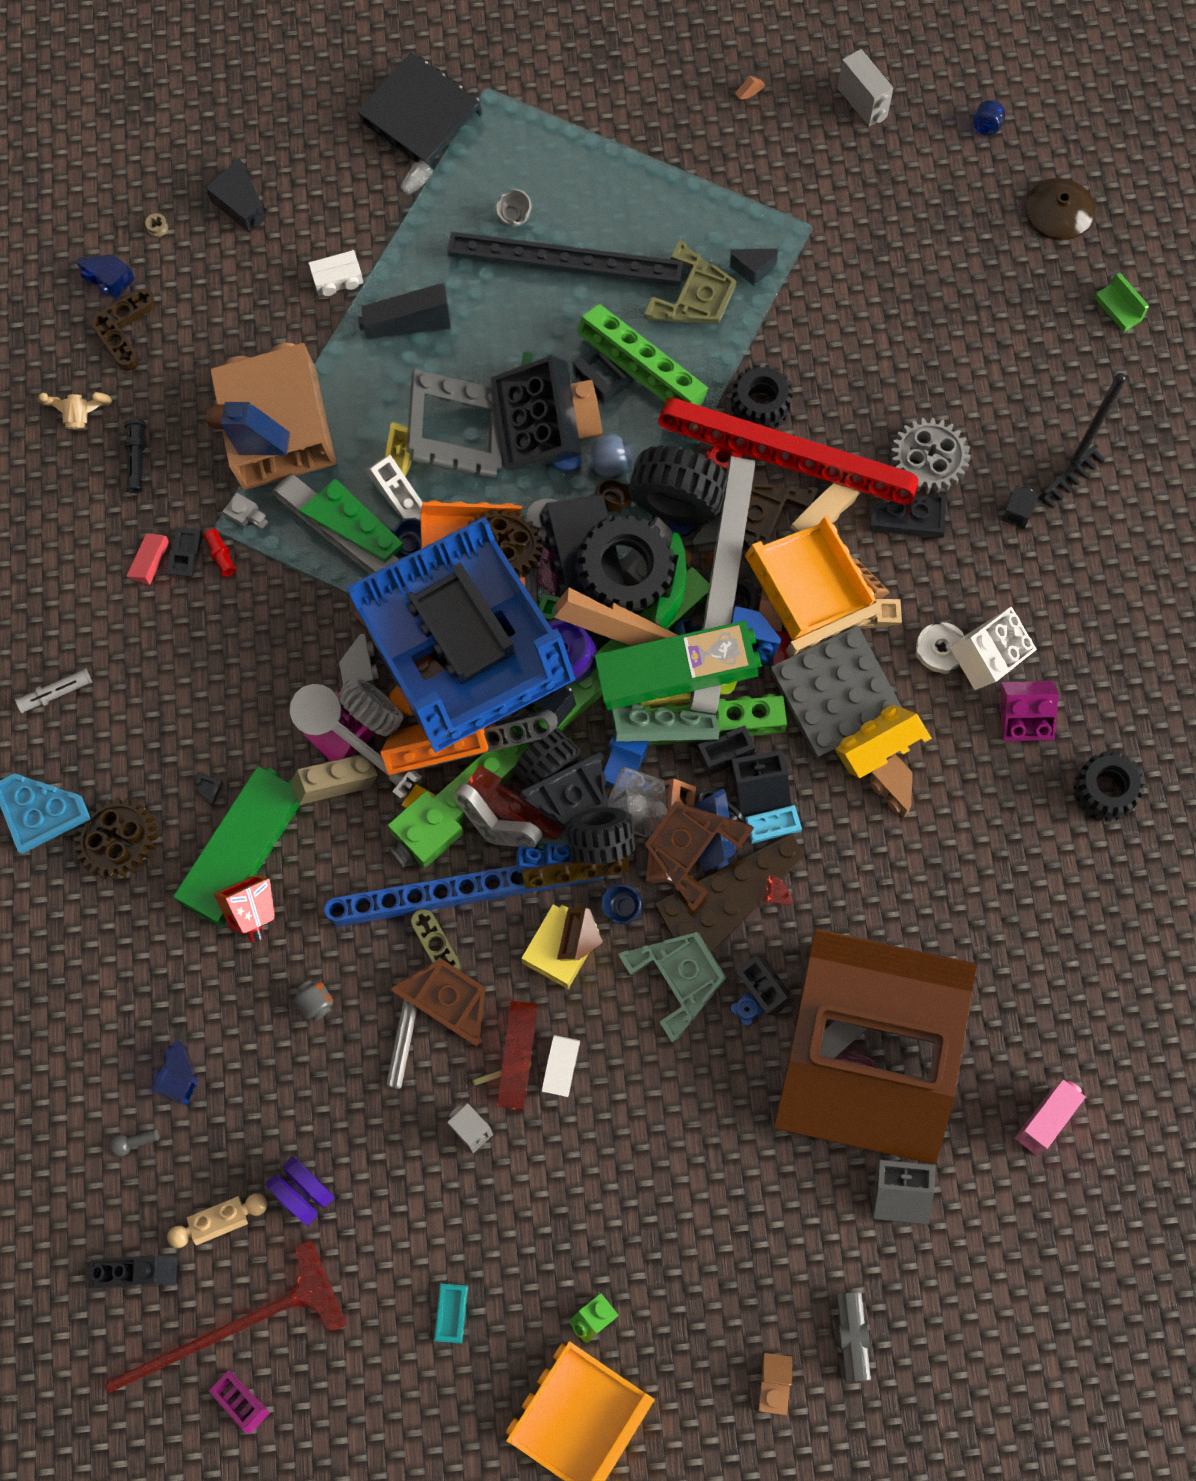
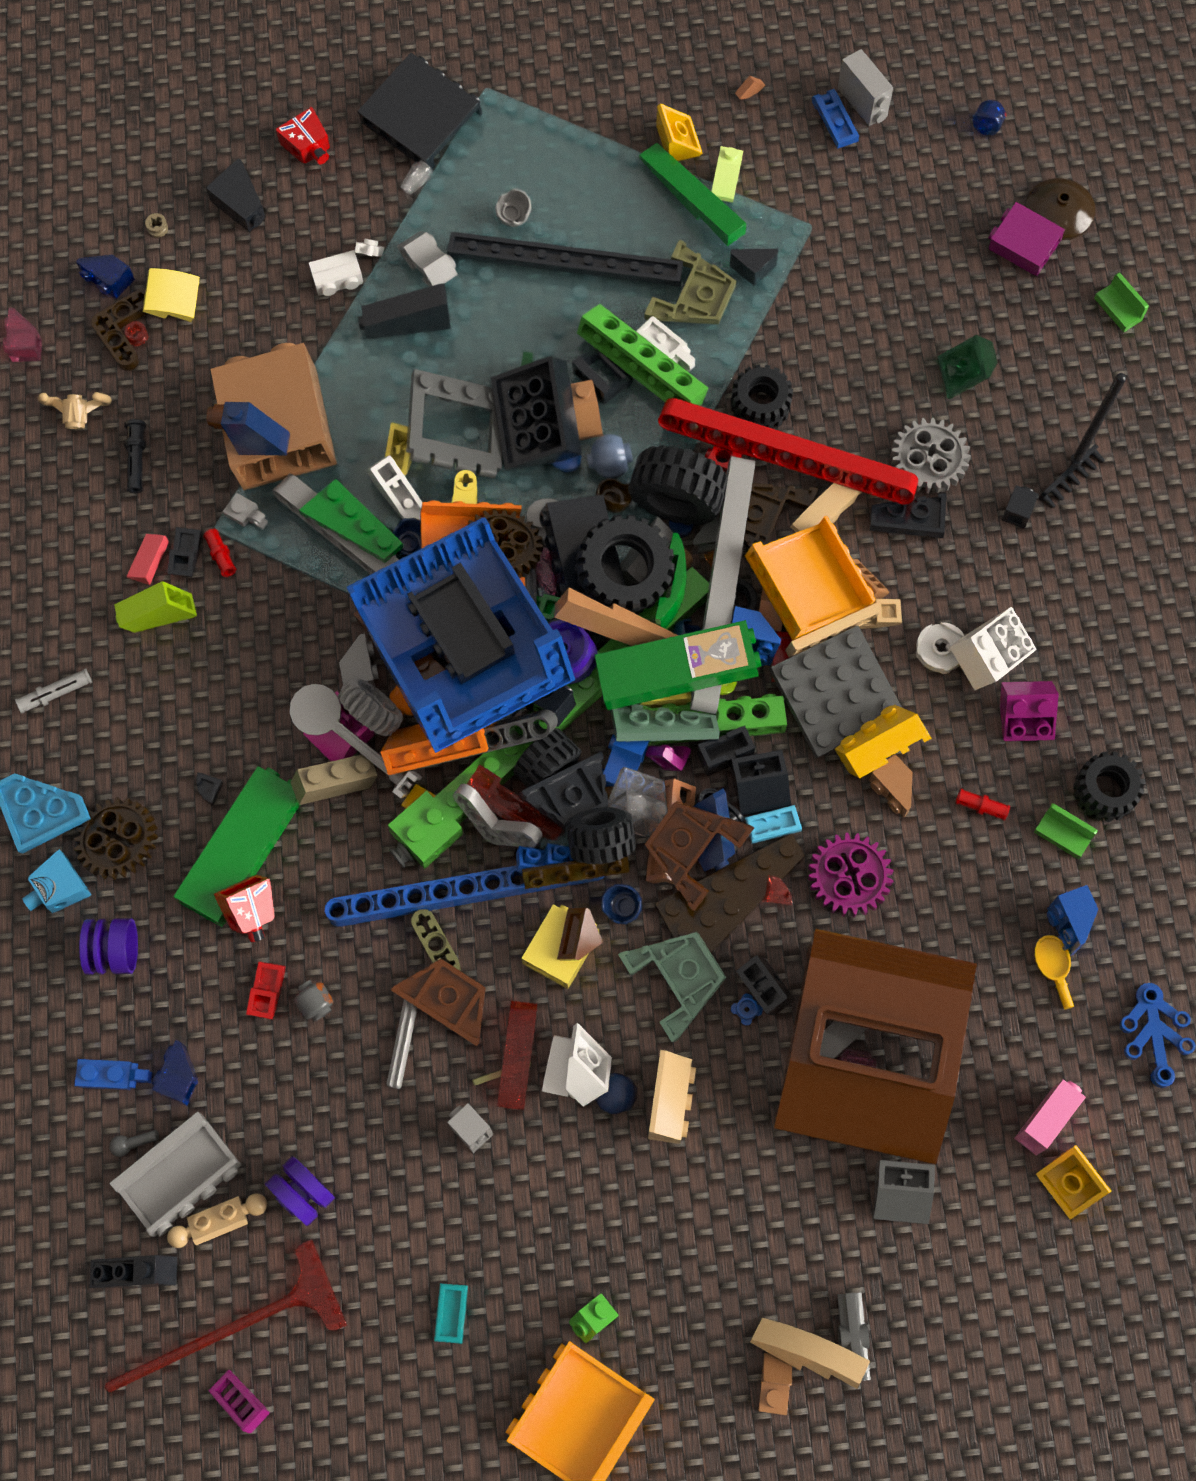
(22, 339): none -> clear pink slope
(55, 884): none -> dark azure torso
(108, 946): none -> dark purple wheel
(110, 1074): none -> blue hinge
(131, 329): none -> clear red bush
(154, 608): none -> lime slope
(171, 294): none -> light yellow slope
(176, 1175): none -> light grey panel
(266, 990): none -> red slope
(305, 137): none -> red torso
(369, 247): none -> white plate
(422, 253): none -> light grey brick
(465, 494): none -> light yellow piece
(587, 1067): none -> white slope
(620, 1095): none -> dark blue hair
(667, 342): none -> white hinge
(668, 757): none -> magenta bracket
(671, 1098): none -> tan slope
(677, 133): none -> yellow slope
(694, 194): none -> green slope
(727, 173): none -> yellowish green slope
(809, 1350): none -> tan slope
(835, 118): none -> blue plate
(873, 868): none -> magenta gear
(967, 365): none -> clear green slope
(982, 804): none -> red pin
(1025, 238): none -> magenta brick
(1054, 965): none -> yellow piece
(1065, 831): none -> bright green panel
(1073, 917): none -> blue slope
(1073, 1182): none -> yellow slope
(1156, 1030): none -> blue plant

